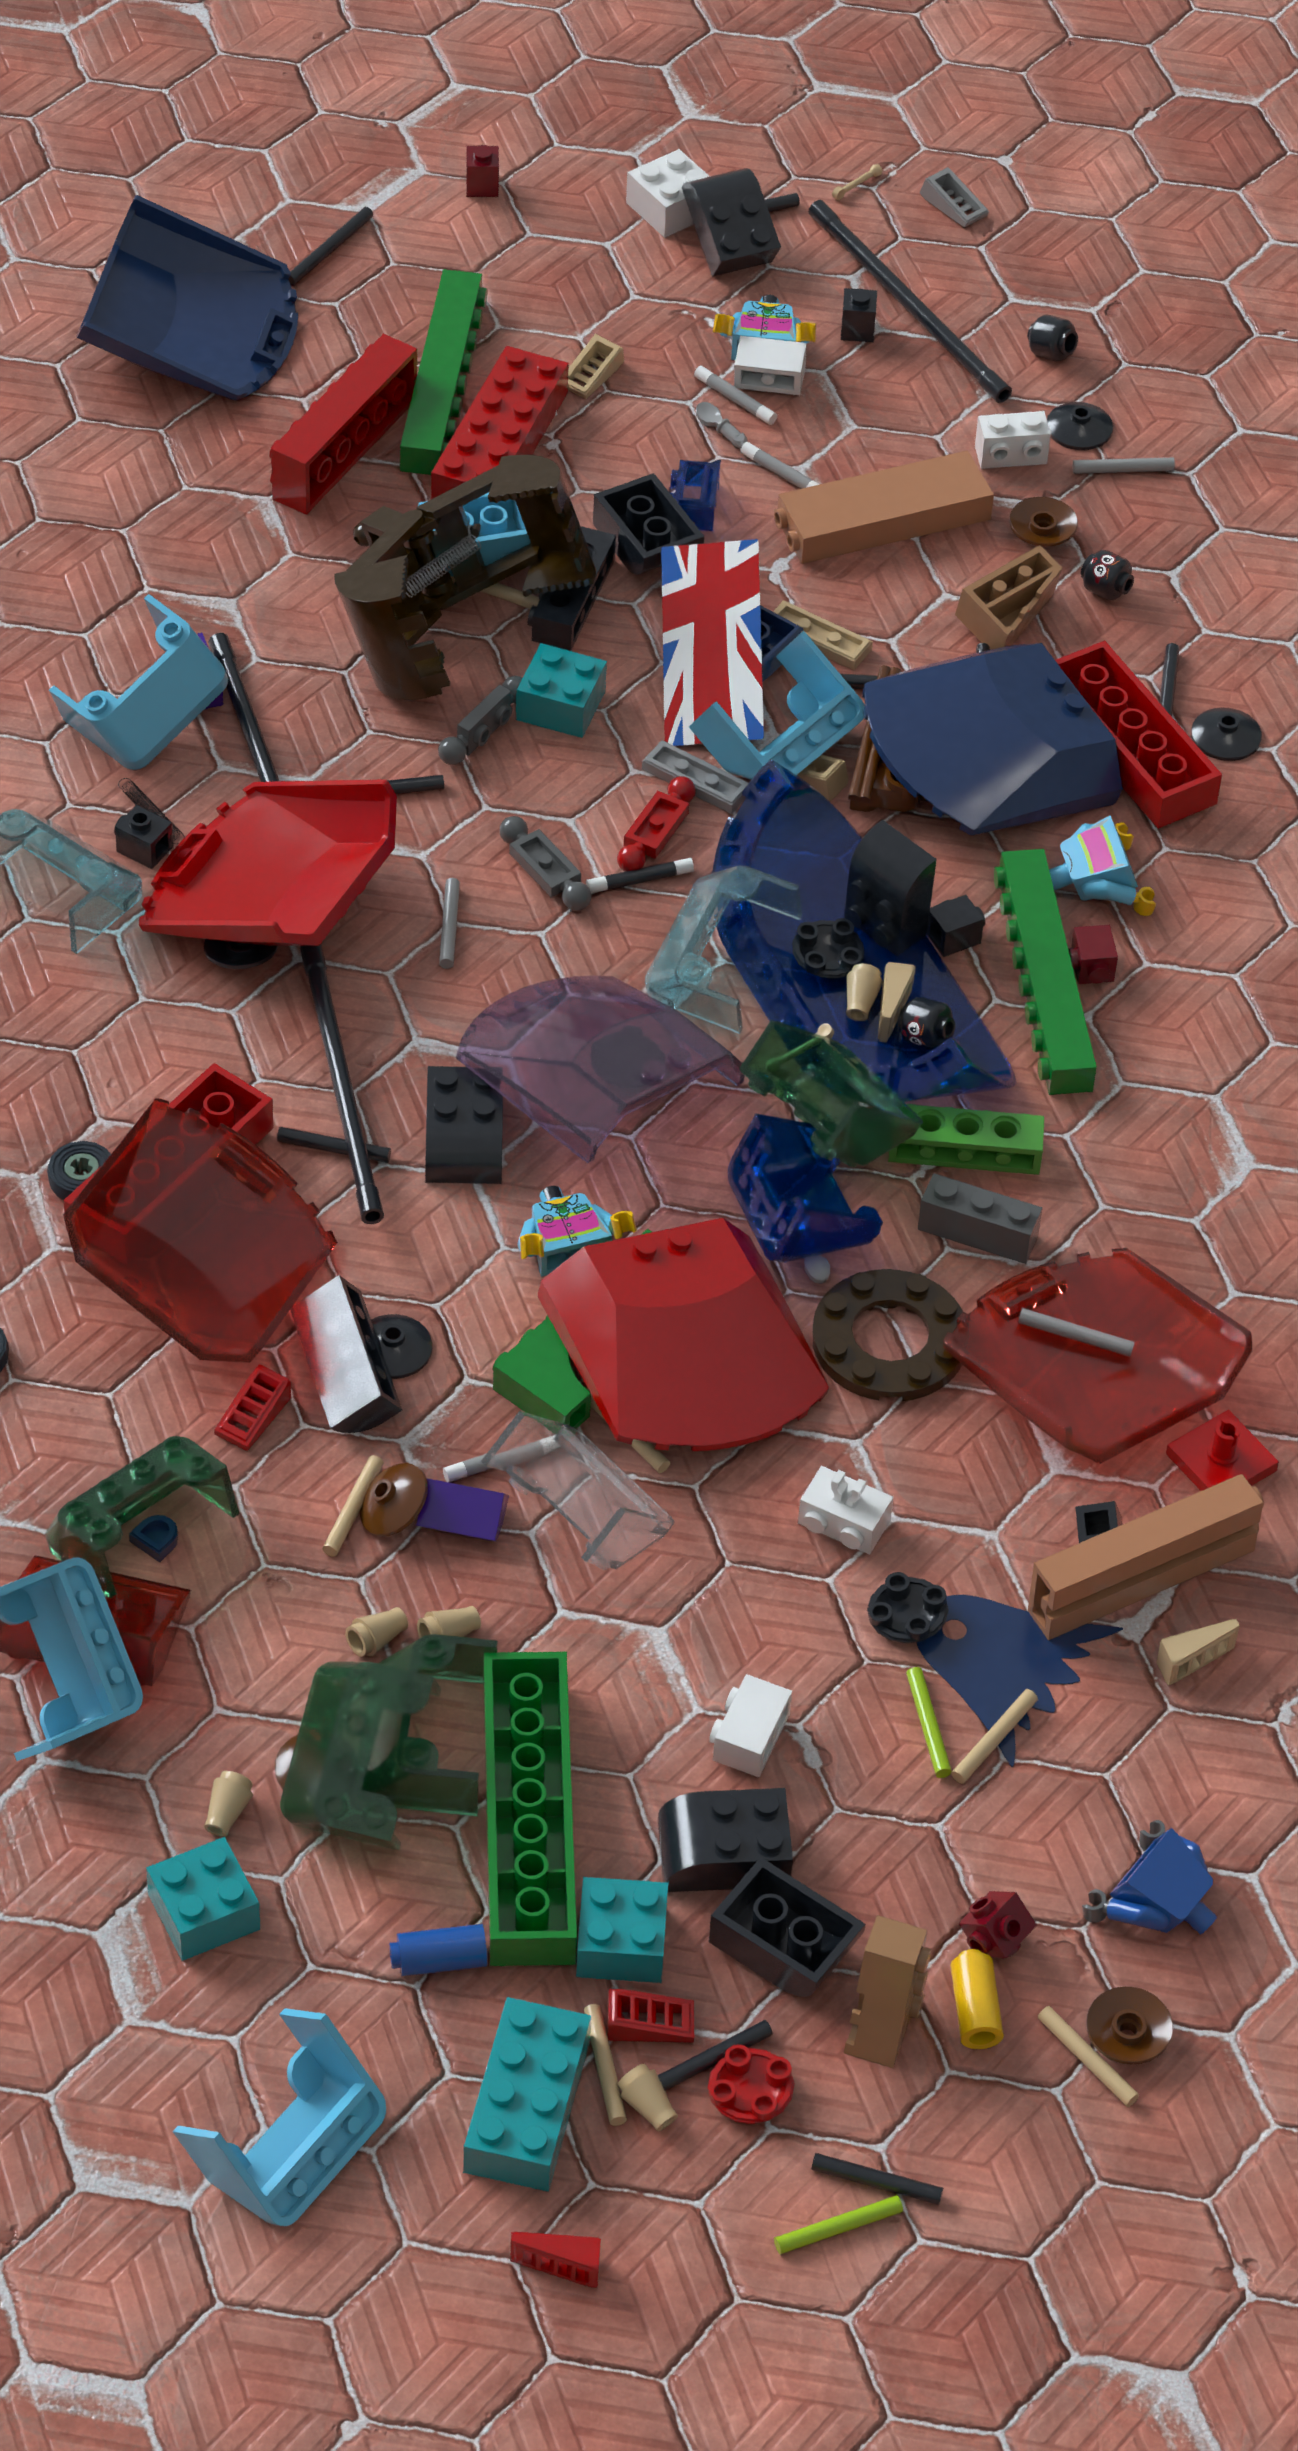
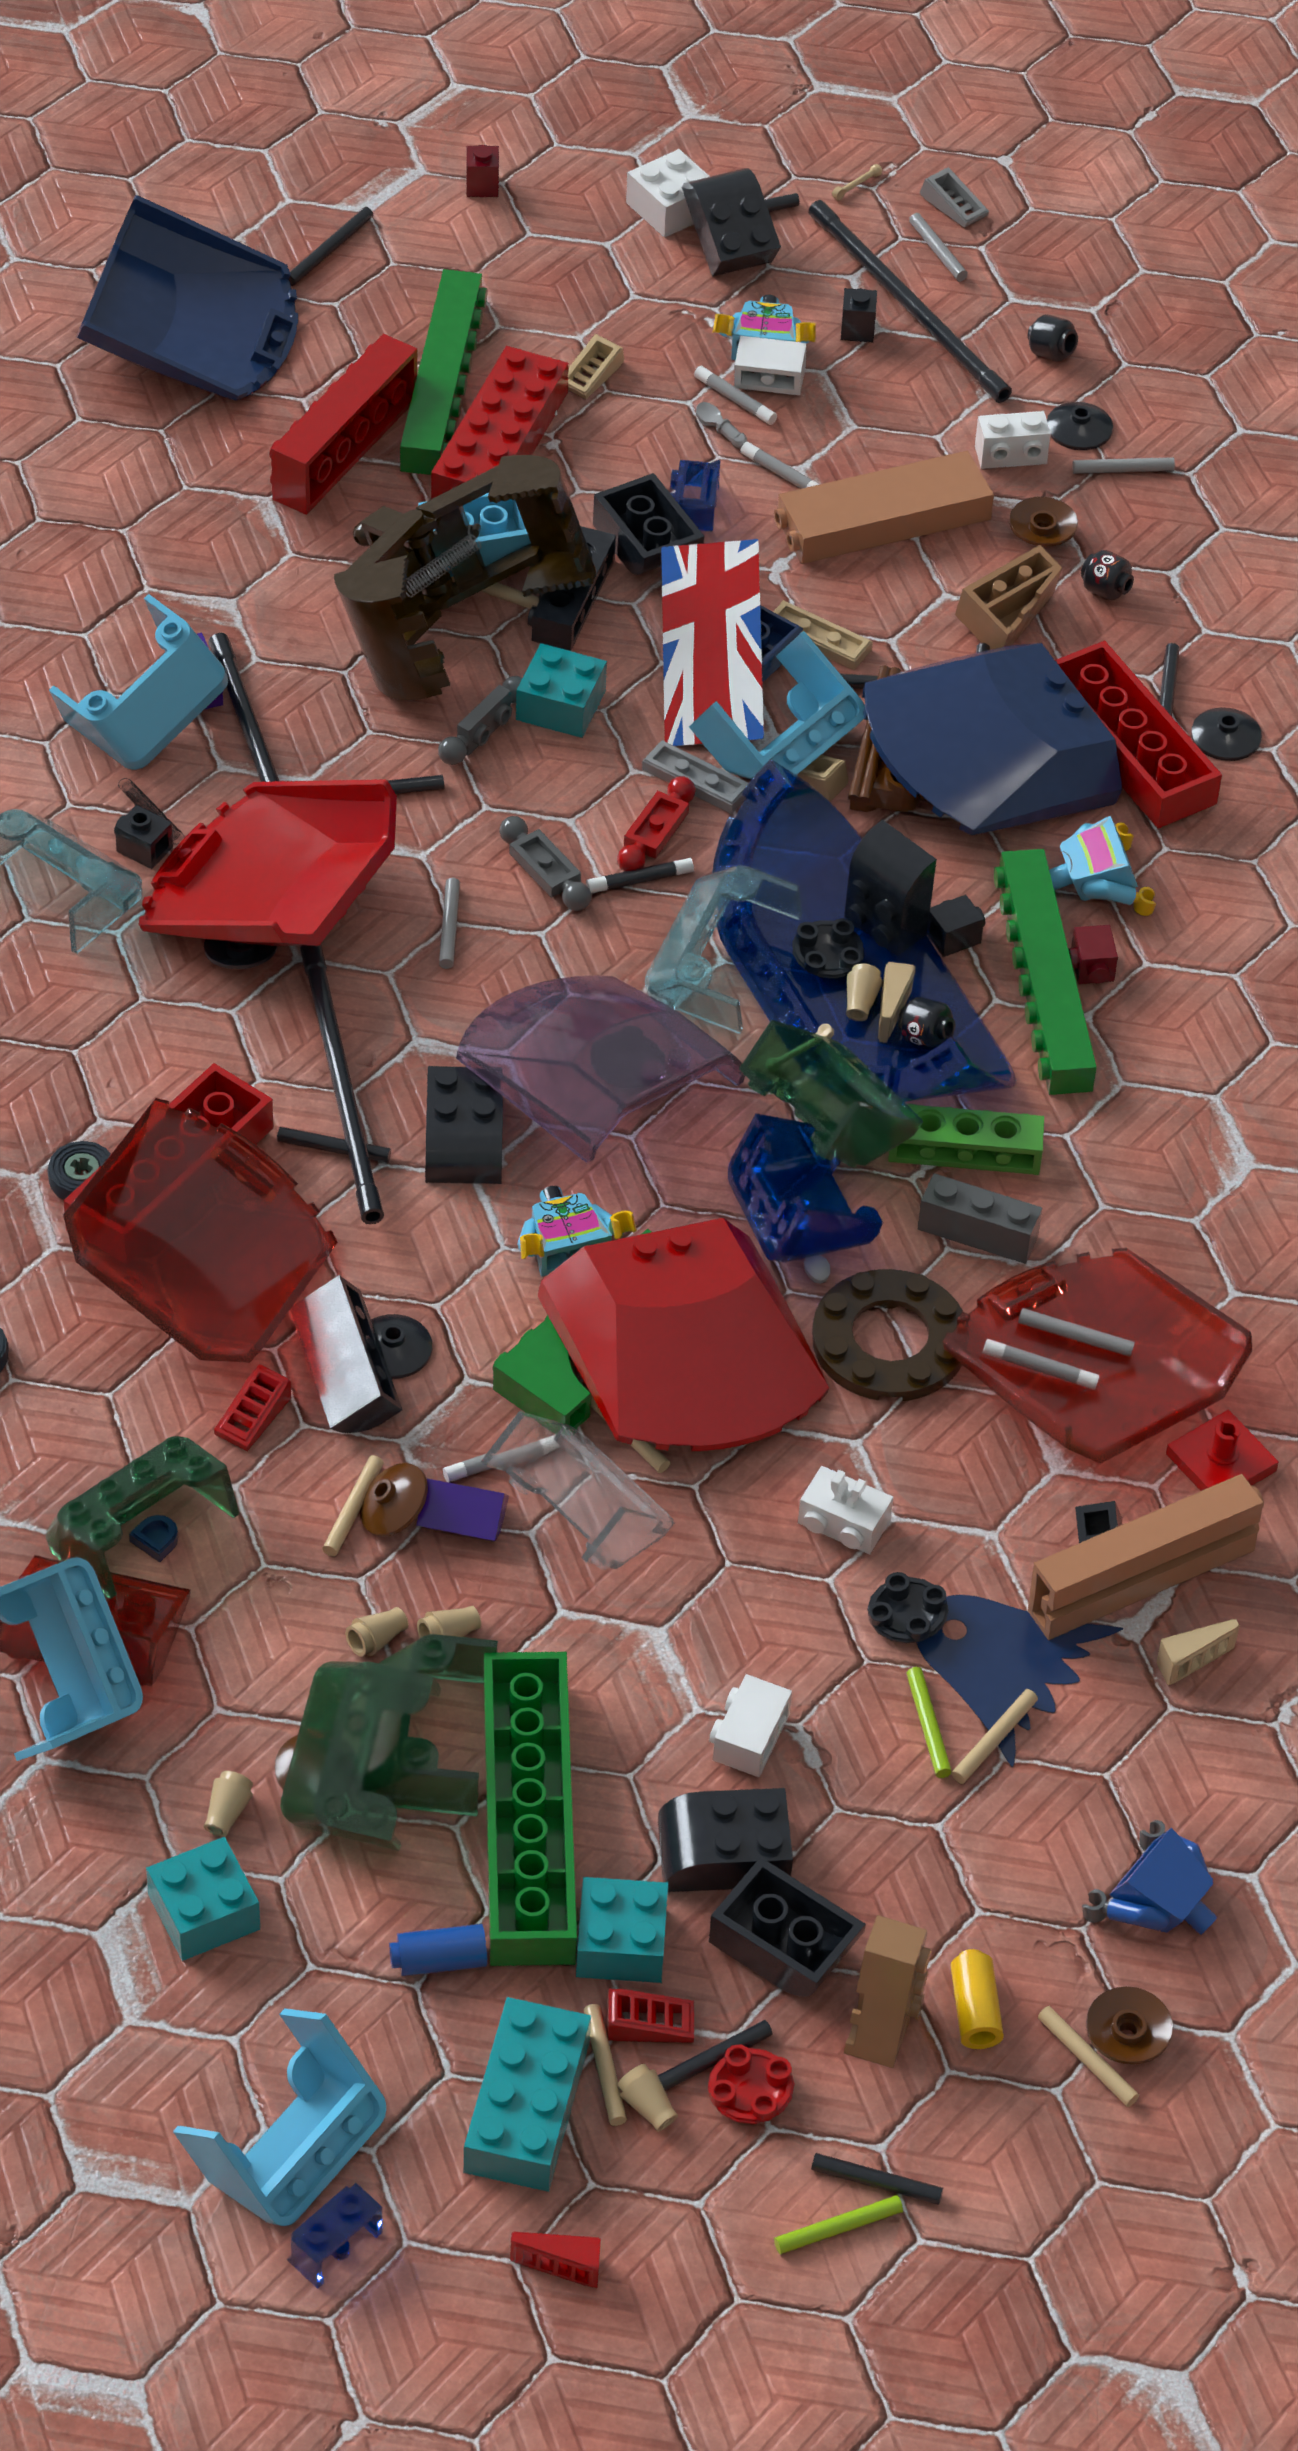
(329, 2231): none -> clear blue window
(938, 247): none -> light grey bar
(997, 1924): dark red brick -> none
(1040, 1364): none -> light grey bar

